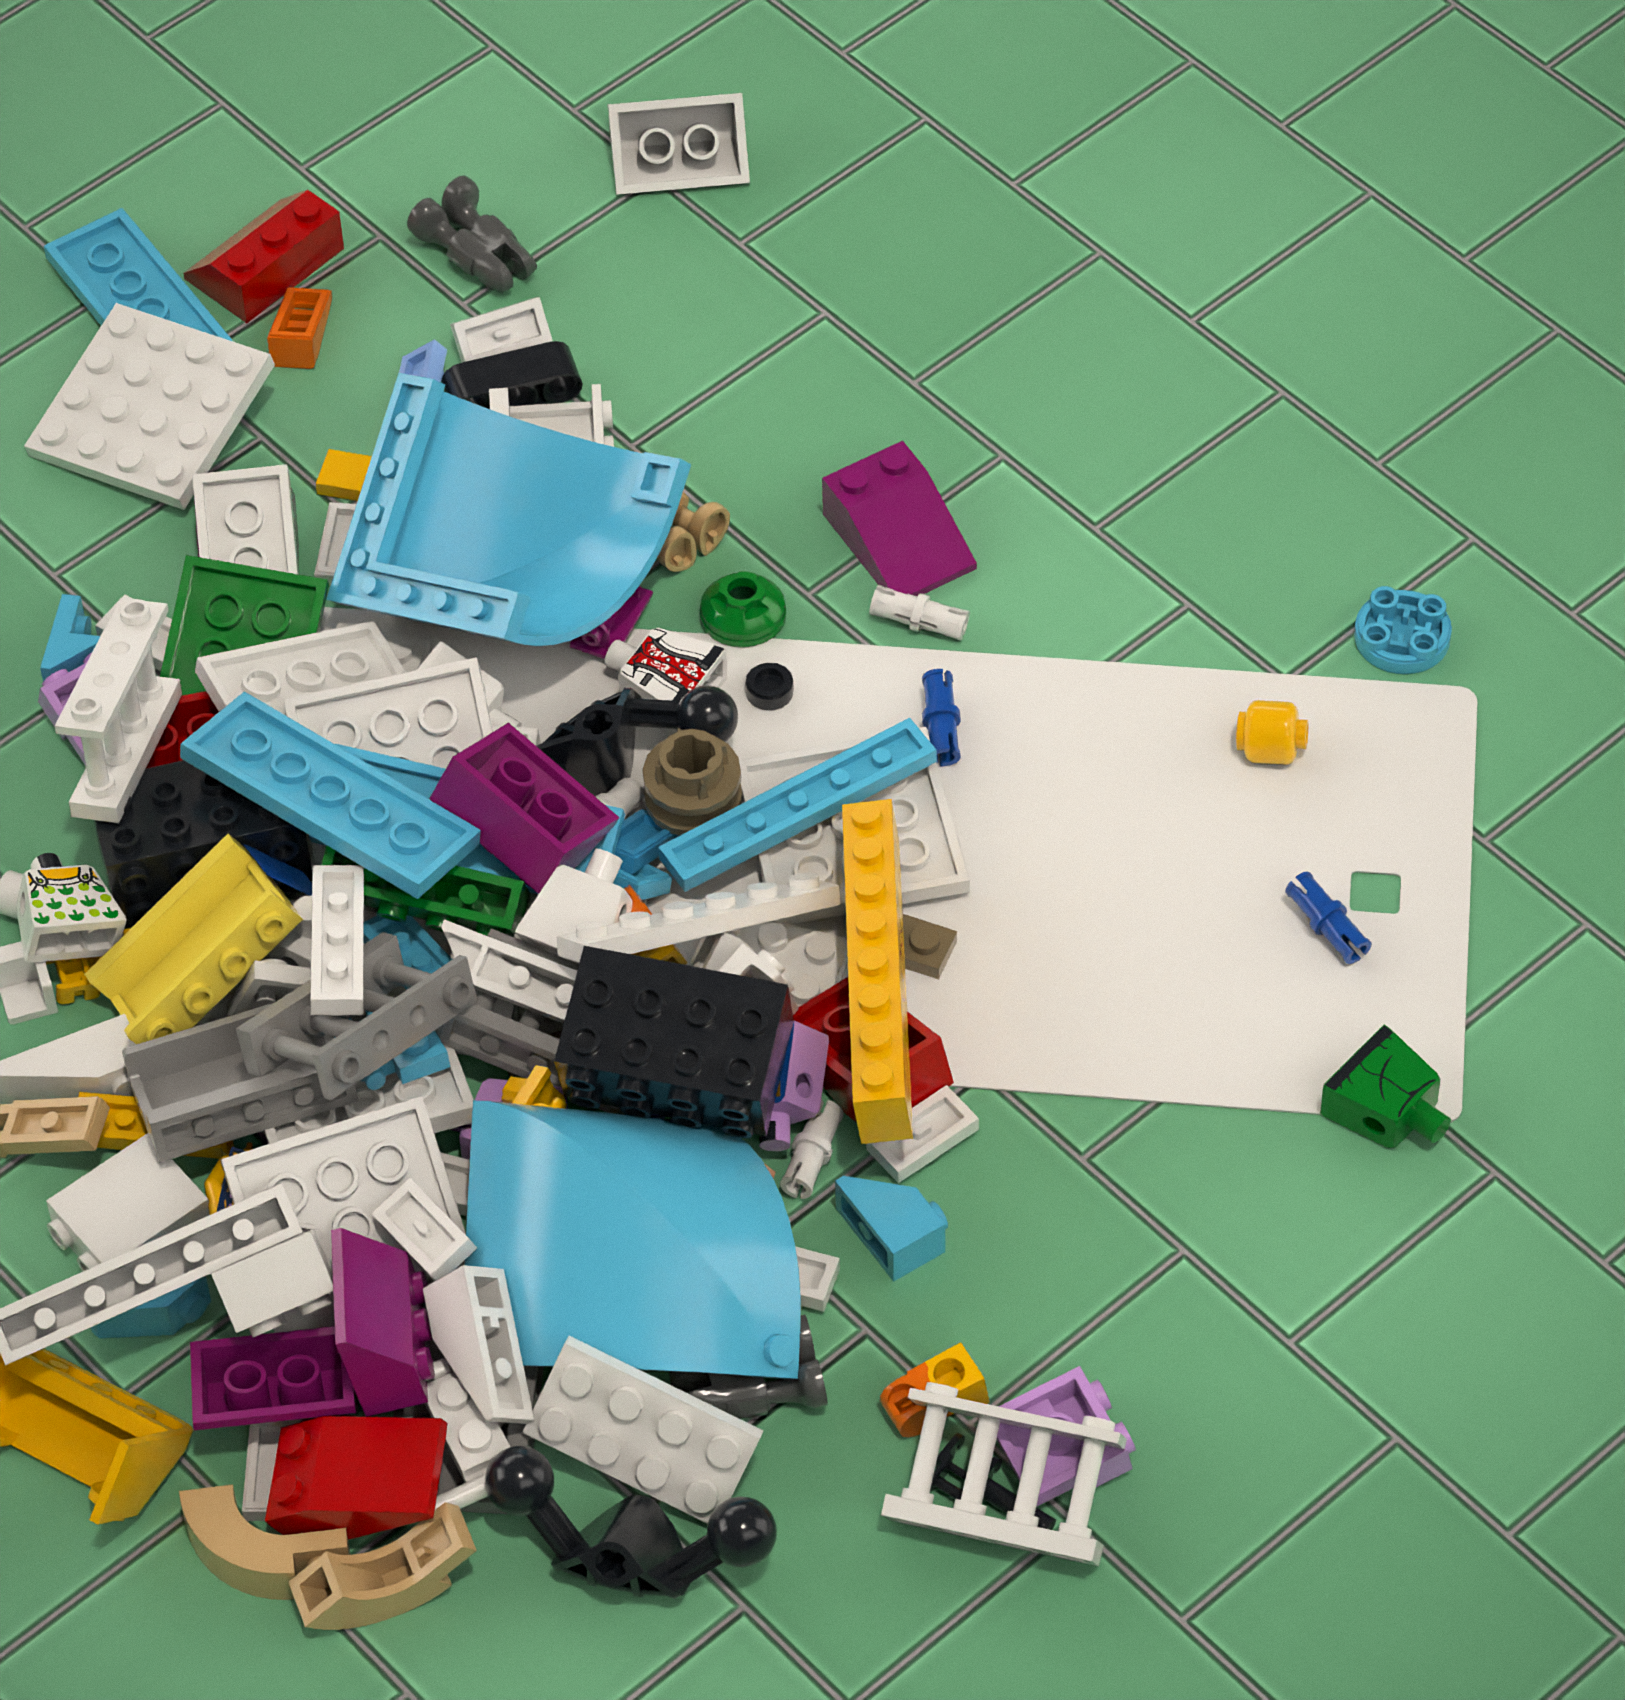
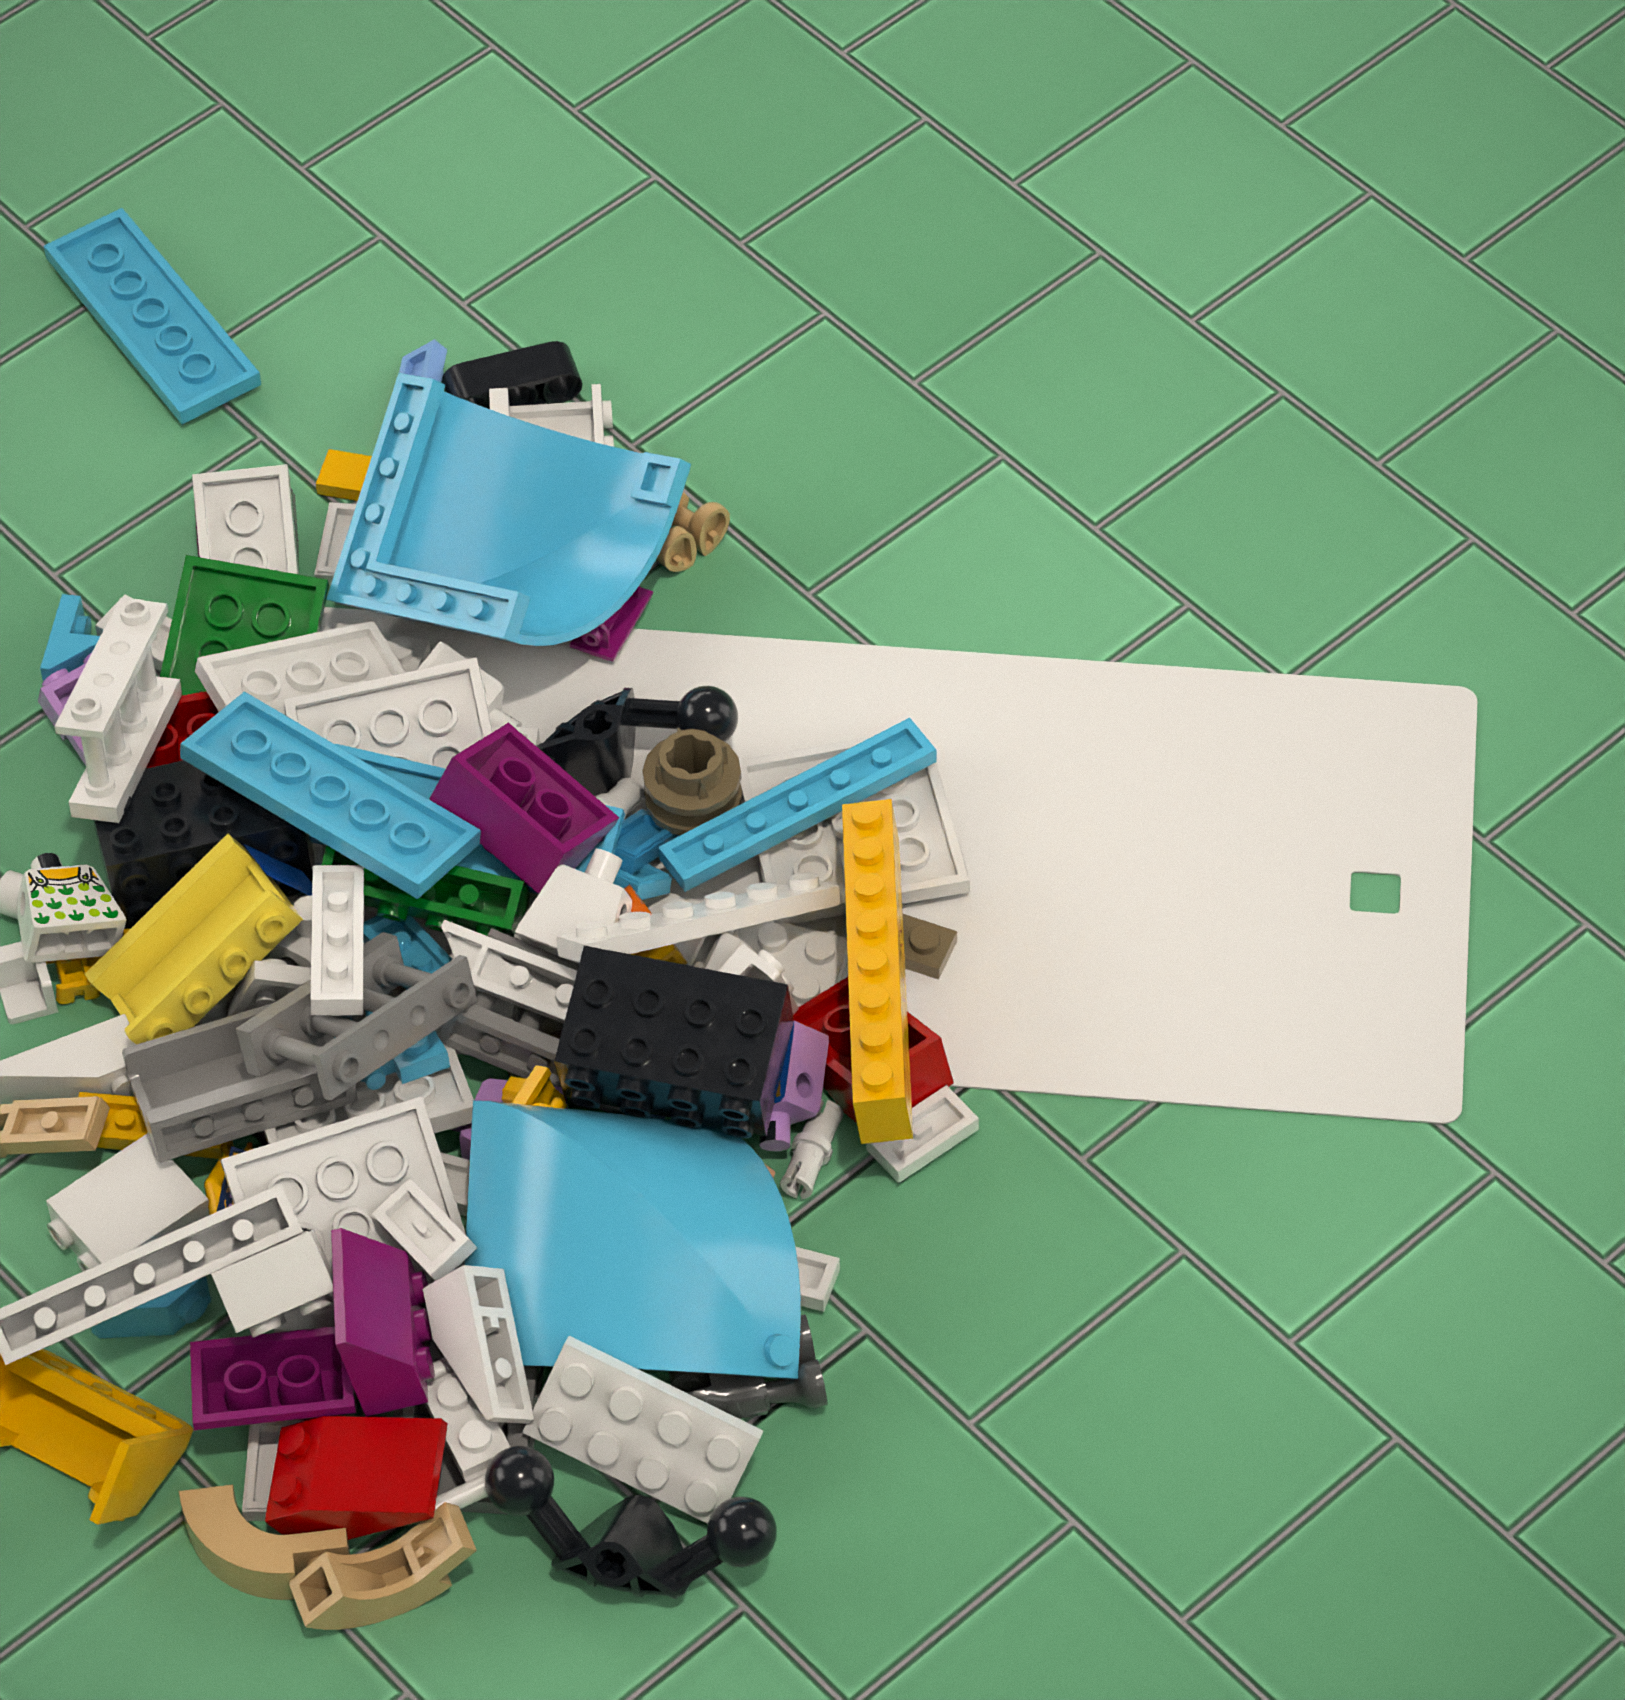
(149, 405): white plate -> none
(270, 255): red slope -> none
(298, 333): orange slope -> none
(481, 245): dark grey piece -> none
(502, 330): white plate -> none
(667, 666): torso -> none
(678, 143): white slope -> none
(742, 621): green piece -> none
(769, 686): black tile -> none
(892, 1223): medium azure slope -> none
(896, 522): magenta slope -> none
(919, 612): white pin -> none
(941, 715): blue pin -> none
(950, 1368): leg -> none
(968, 1514): white fence -> none
(994, 1492): black piece -> none
(1066, 1399): lavender plate -> none
(1271, 732): yellow head -> none
(1328, 917): blue pin -> none
(1385, 1093): green torso -> none
(1403, 630): medium azure tile -> none

